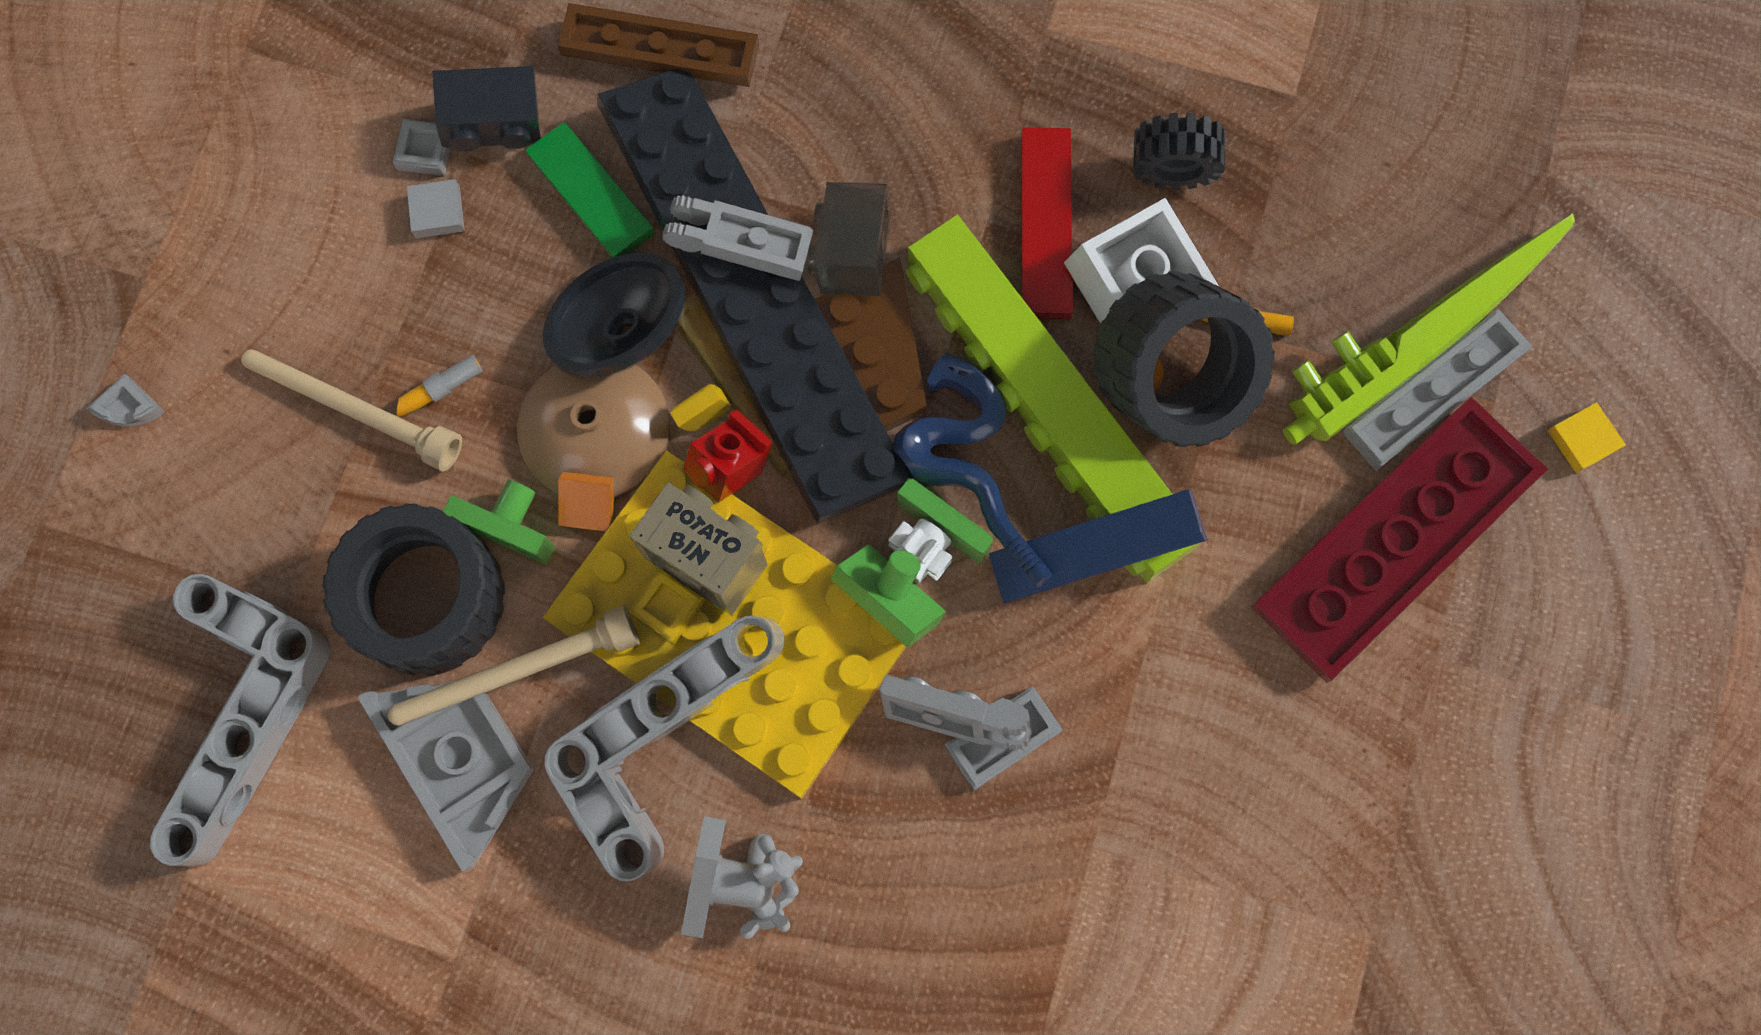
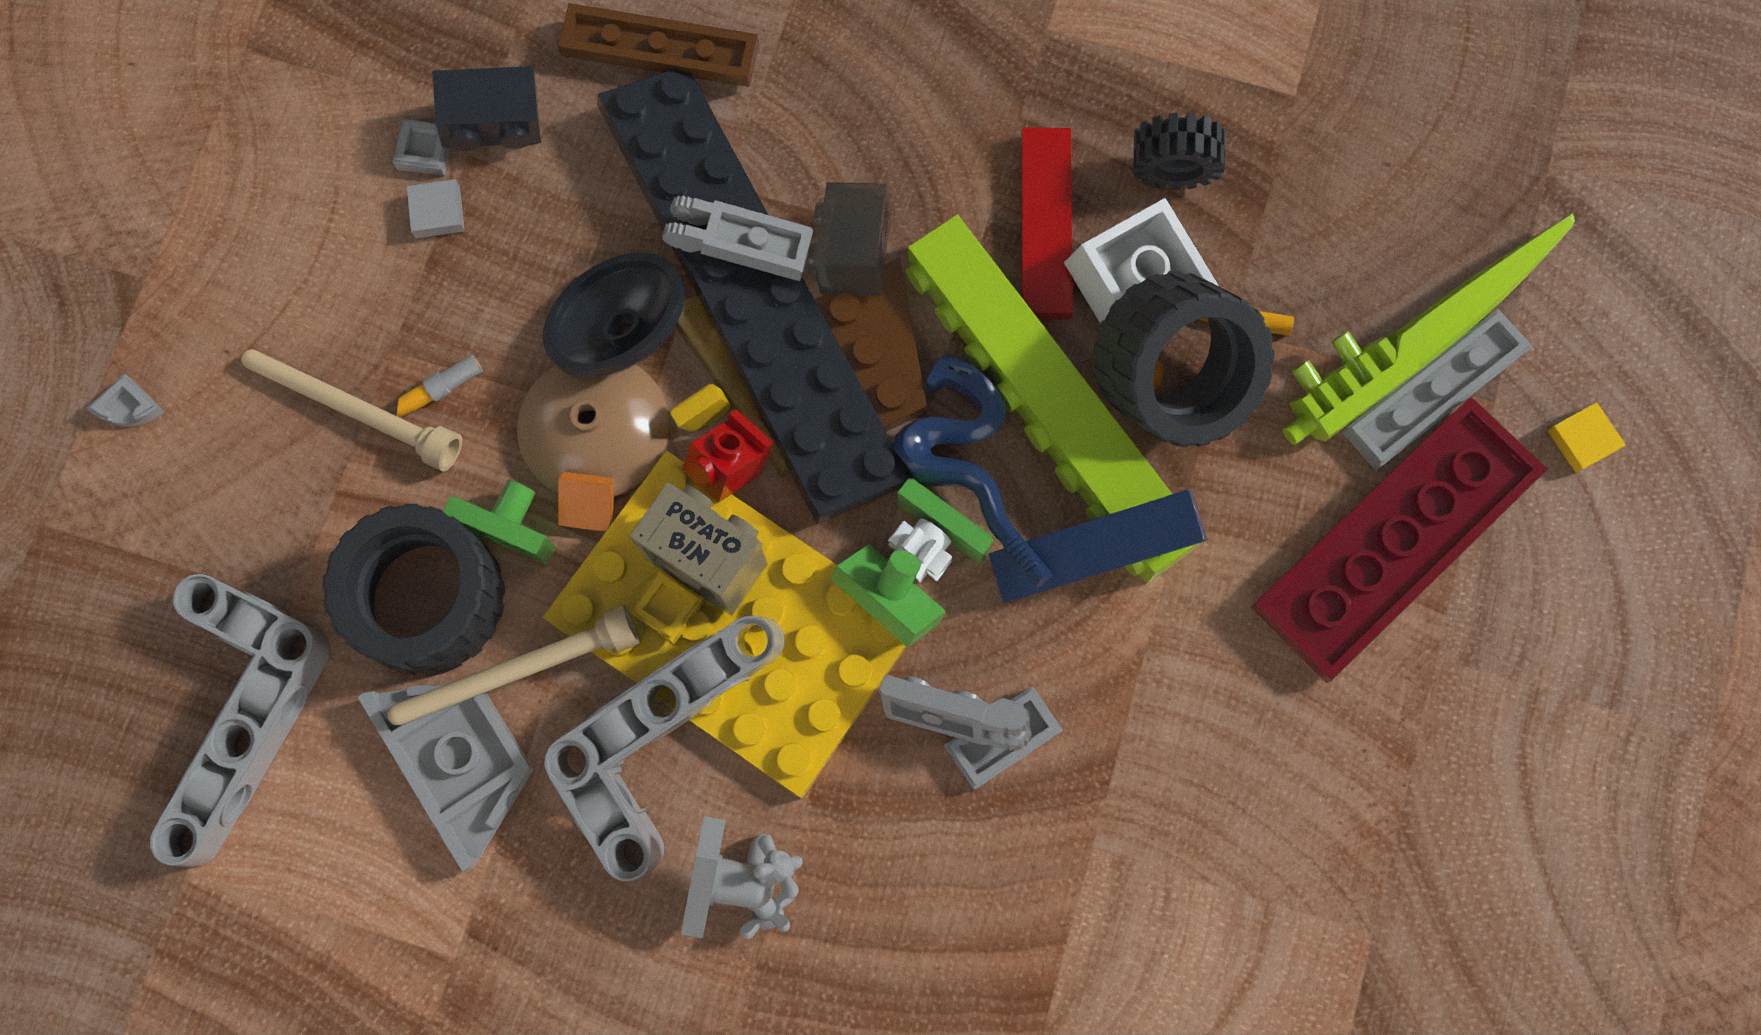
(590, 191): green tile -> none

